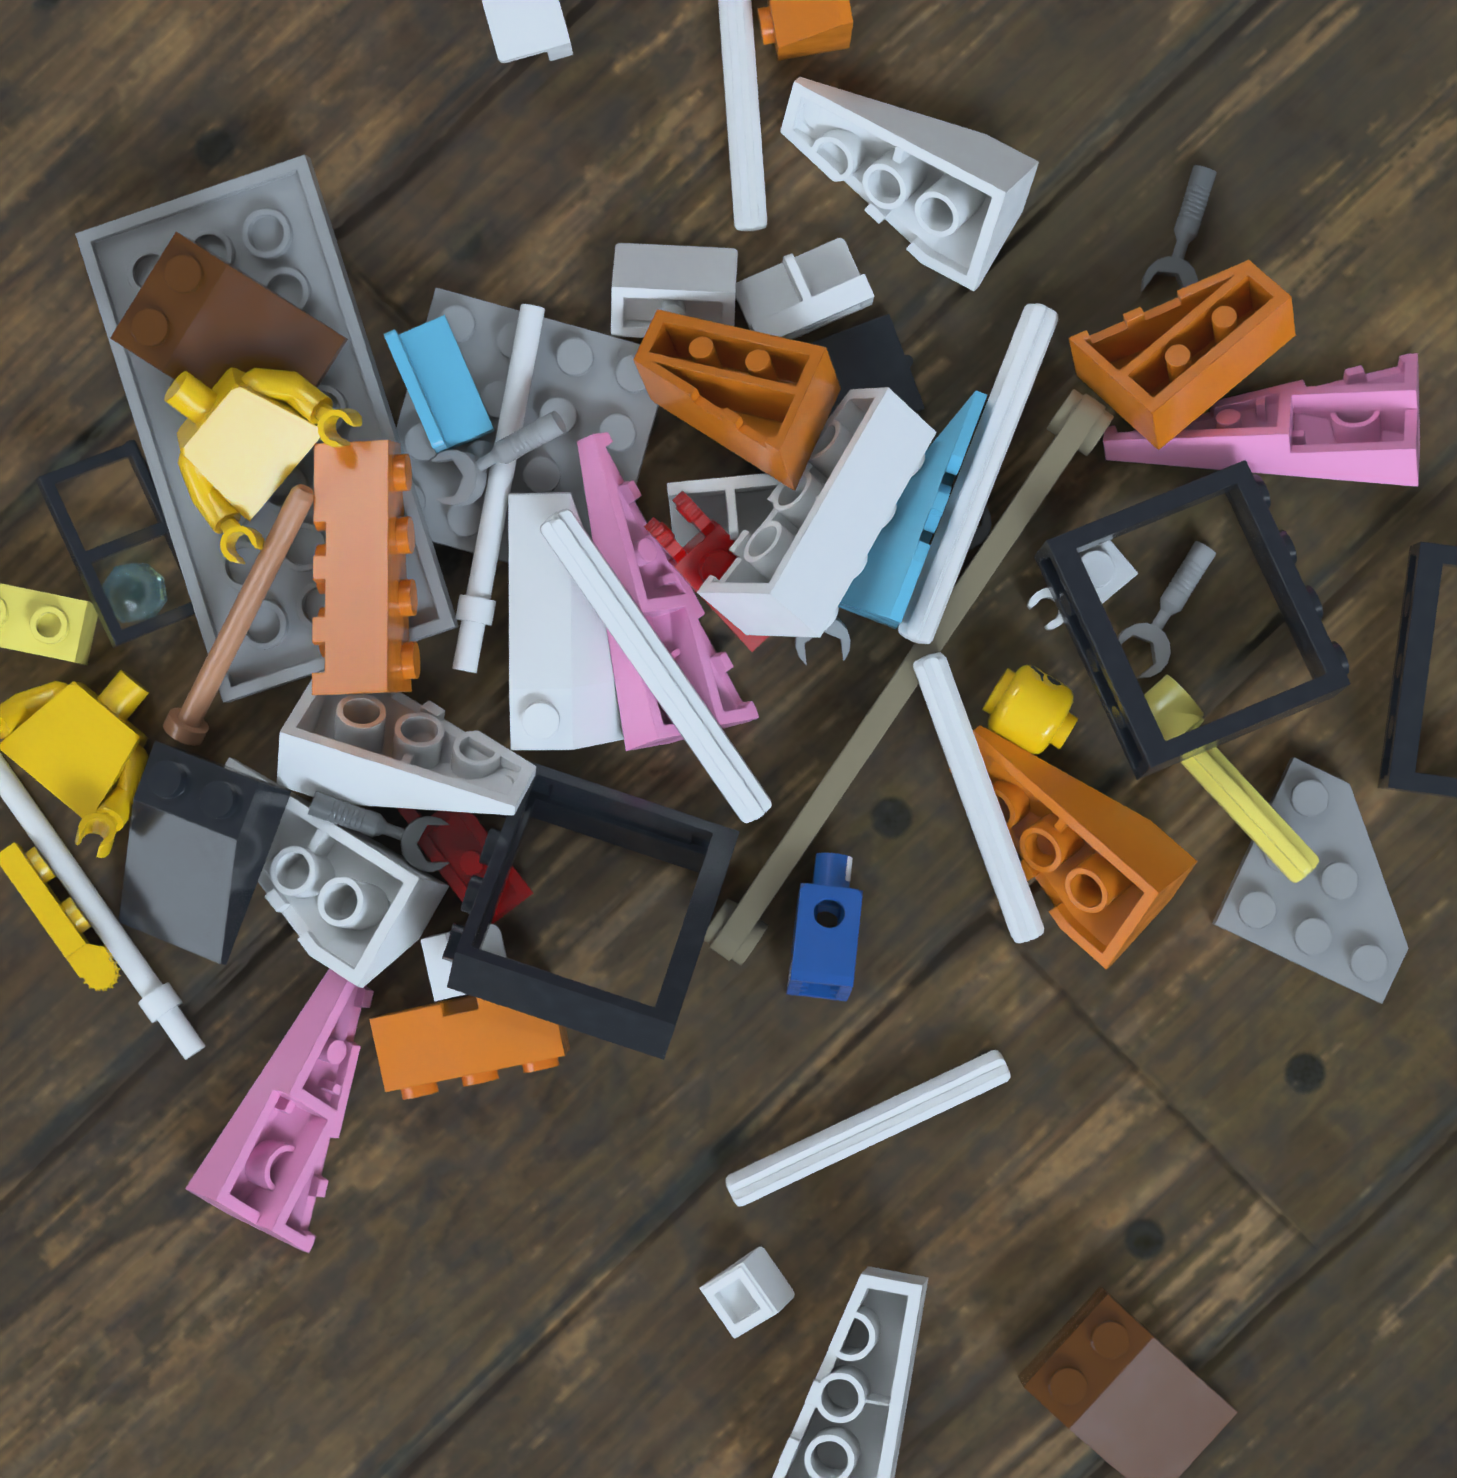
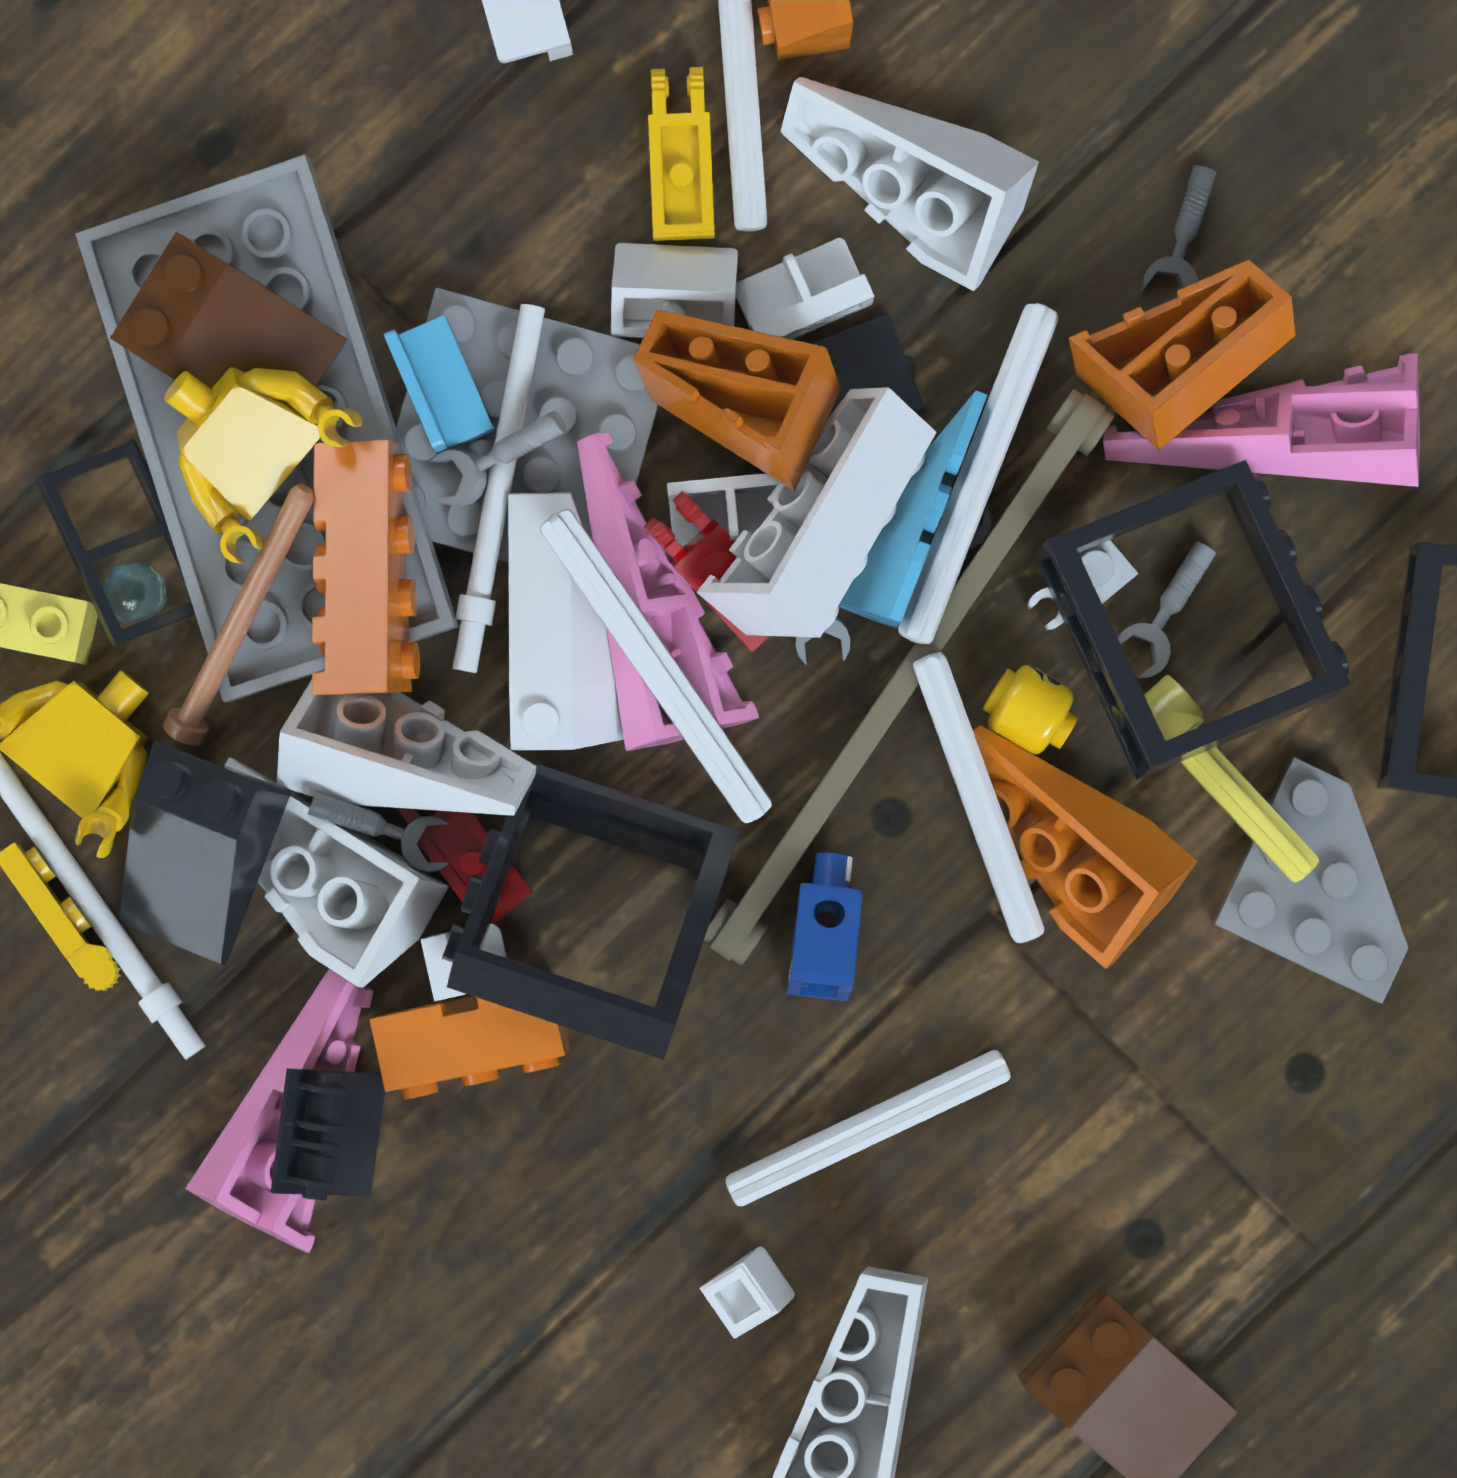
(328, 1133): none -> black hinge
(680, 163): none -> yellow hinge

